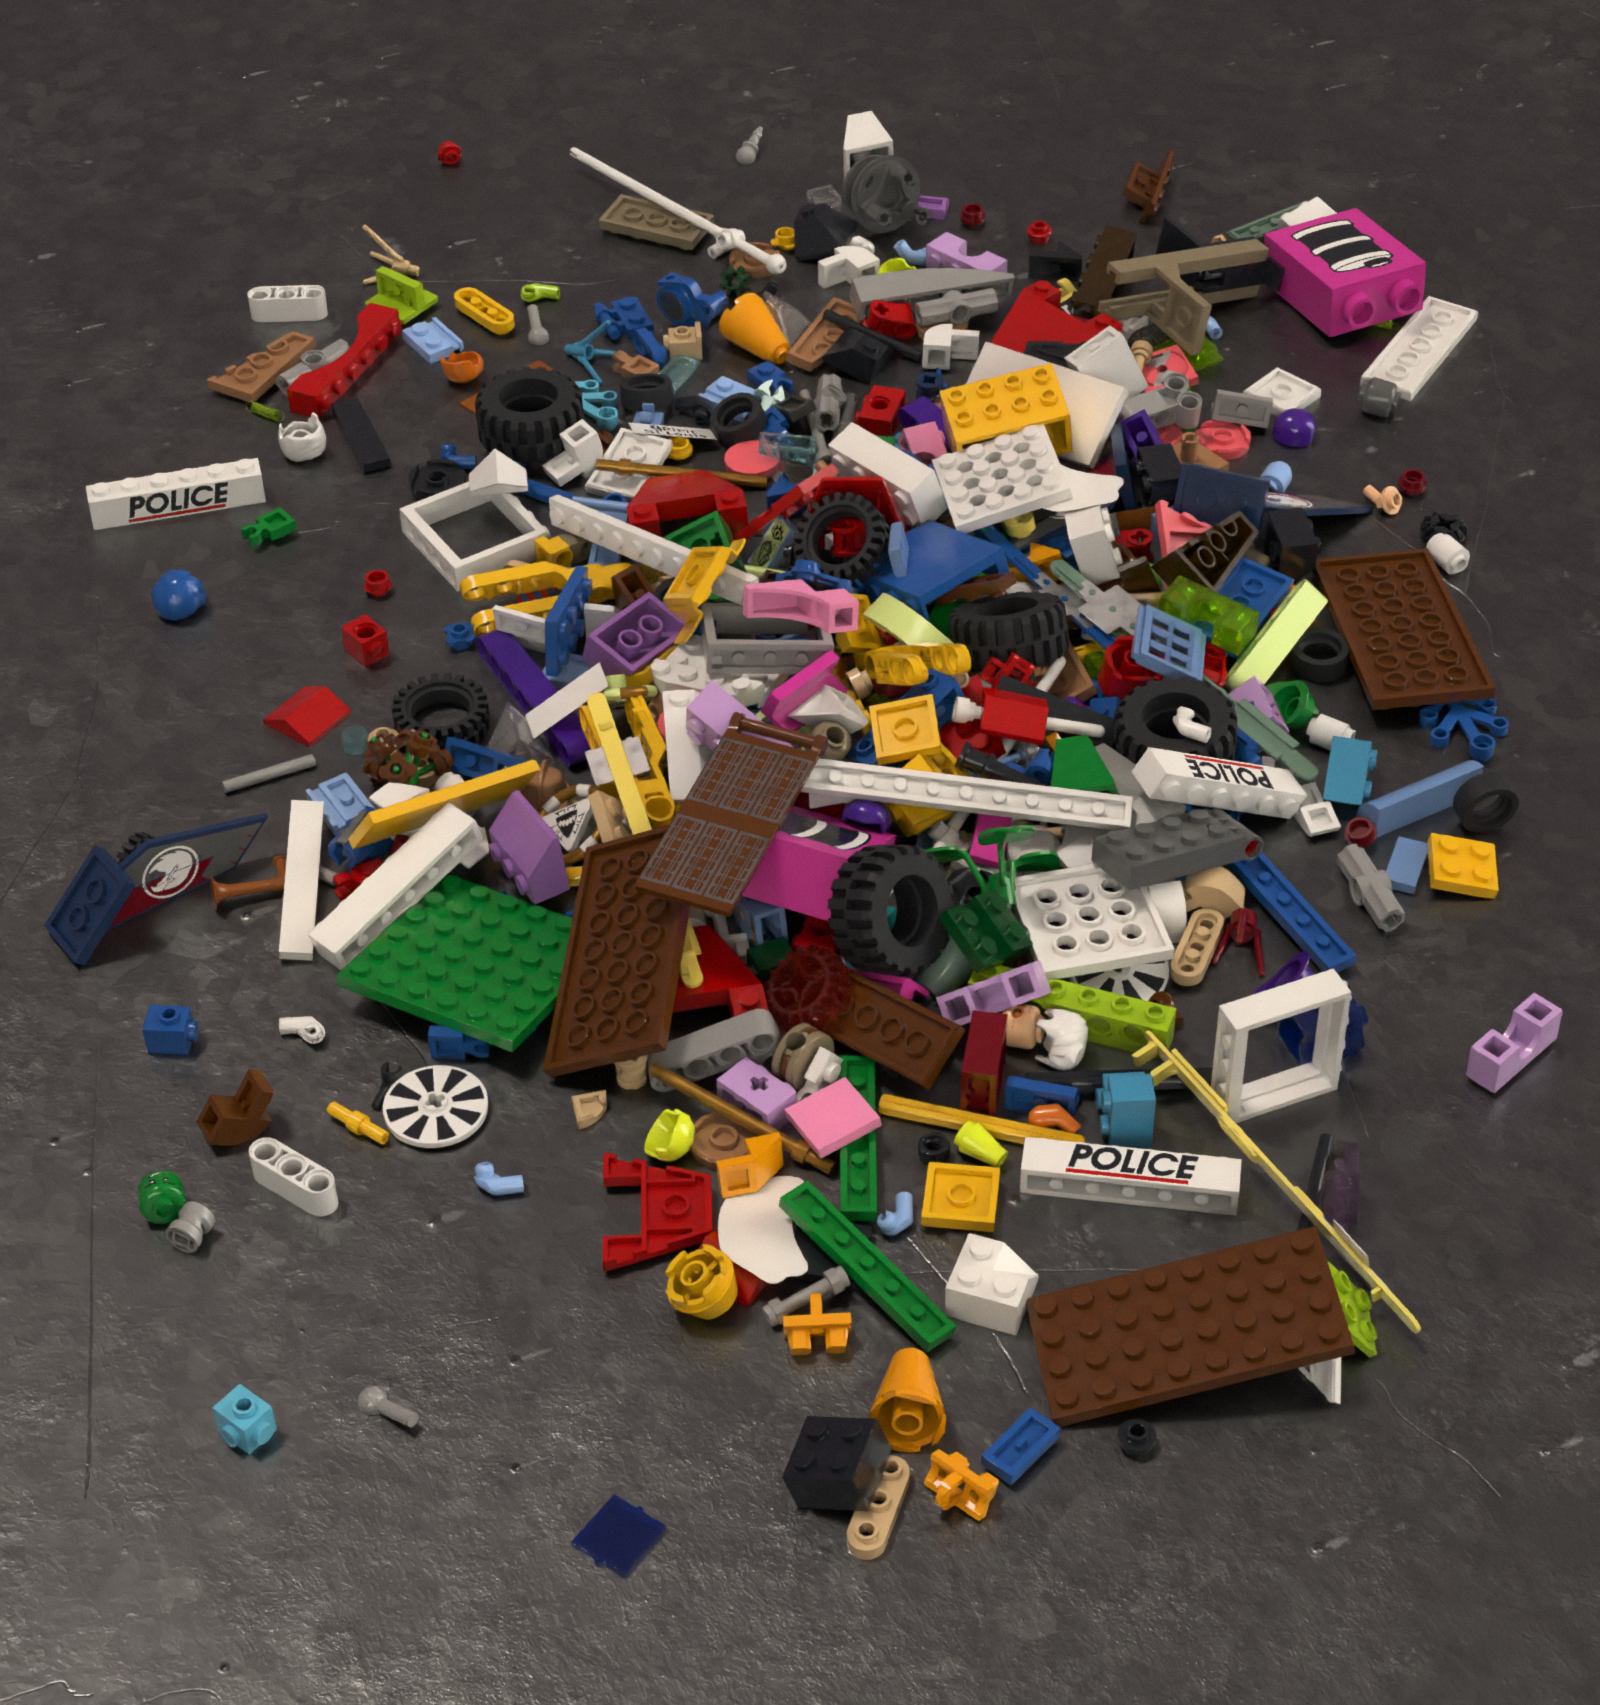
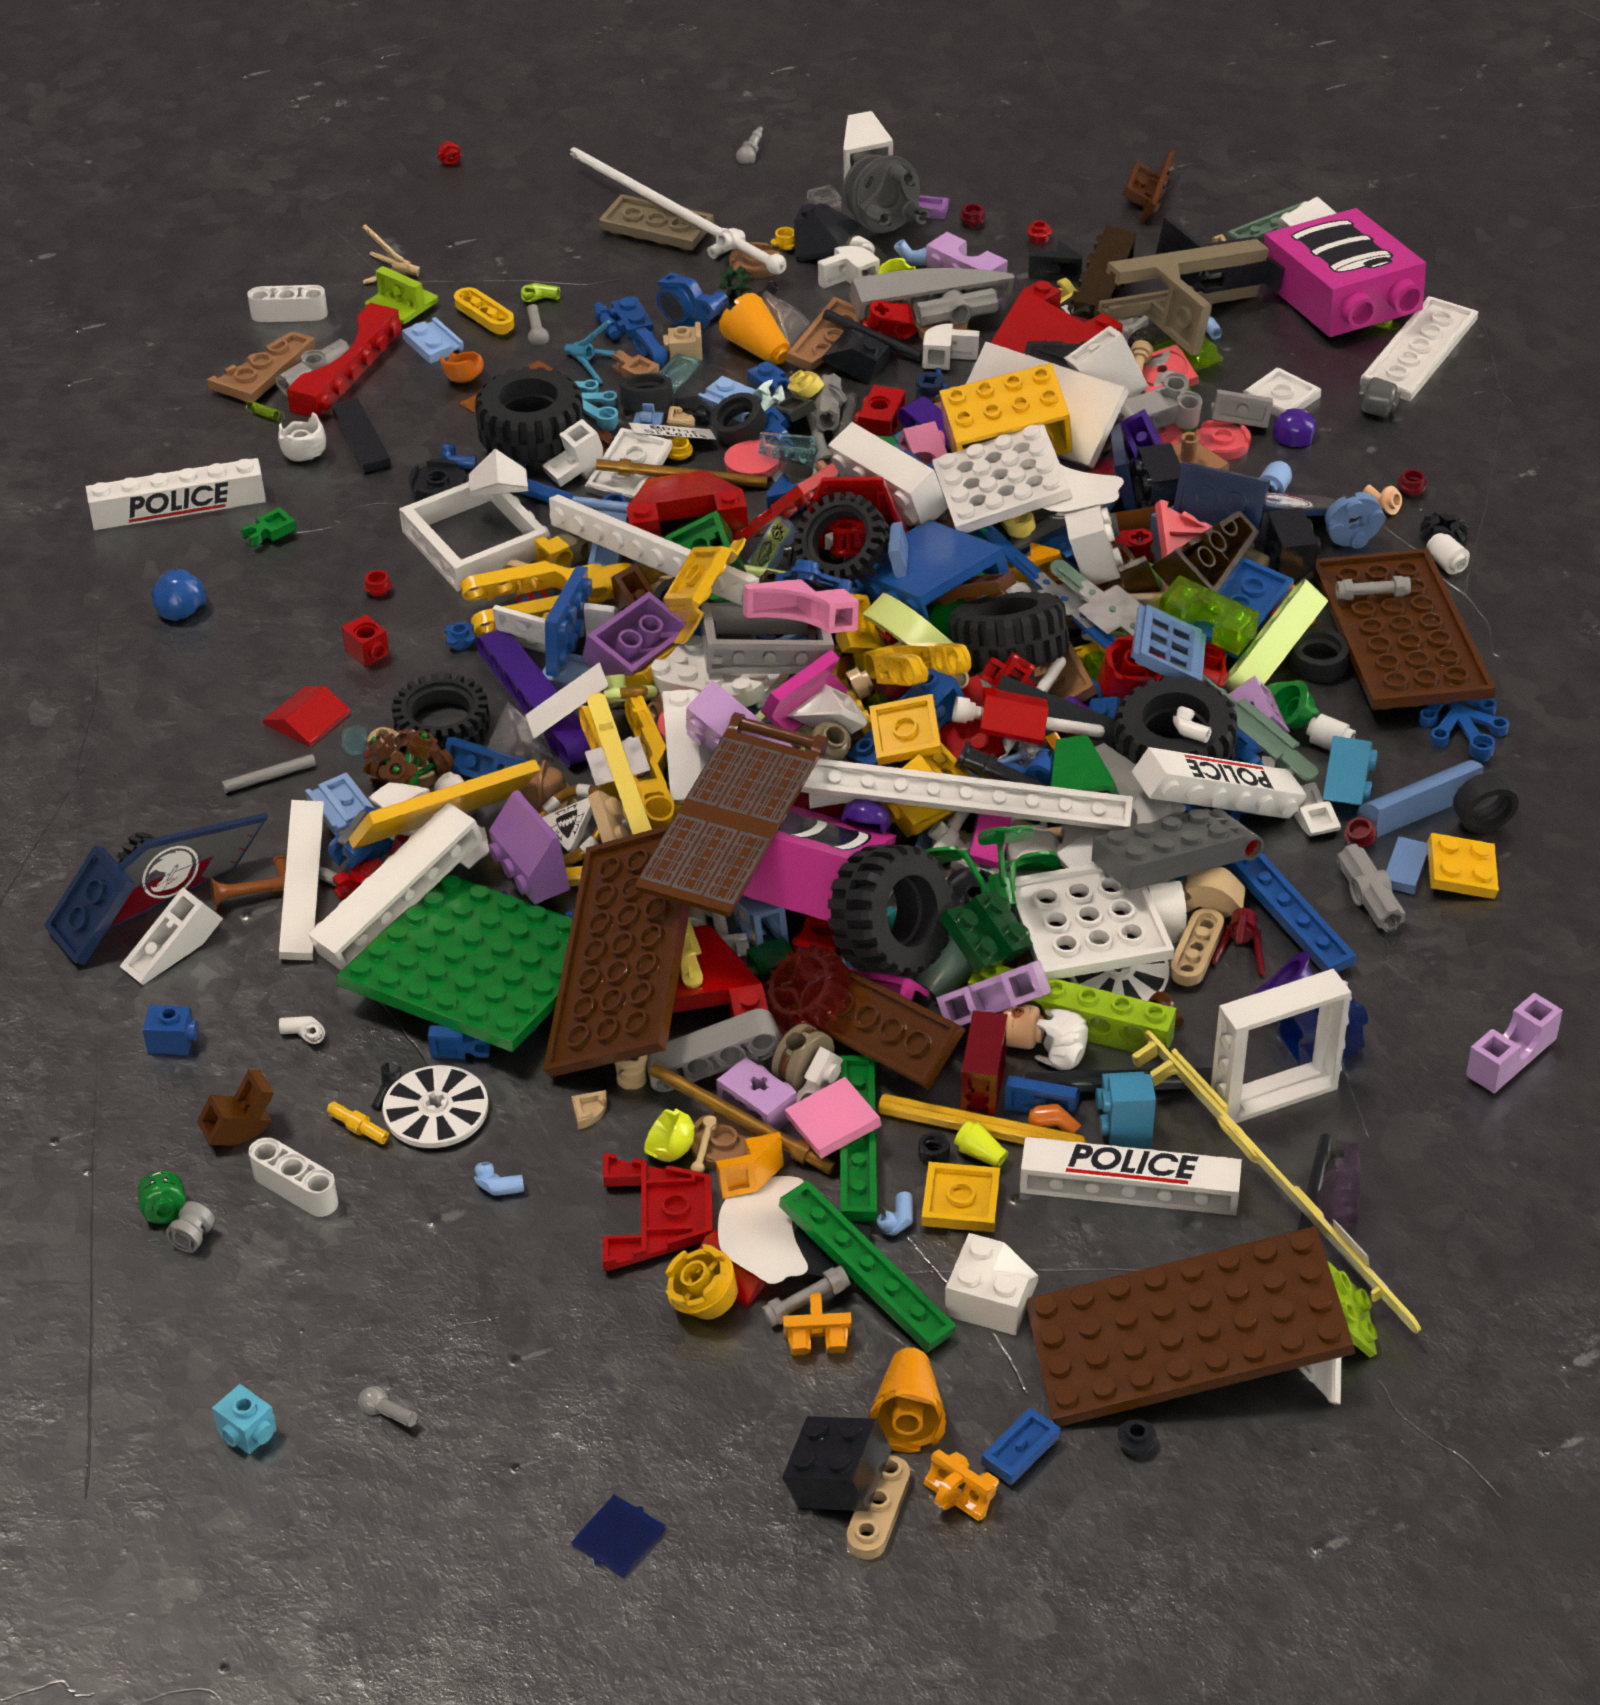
(174, 935): none -> white slope
(678, 418): none -> tan tile
(709, 1124): none -> tan hinge
(805, 384): none -> light yellow plate
(1347, 589): none -> light grey bar
(1360, 531): none -> medium blue plate

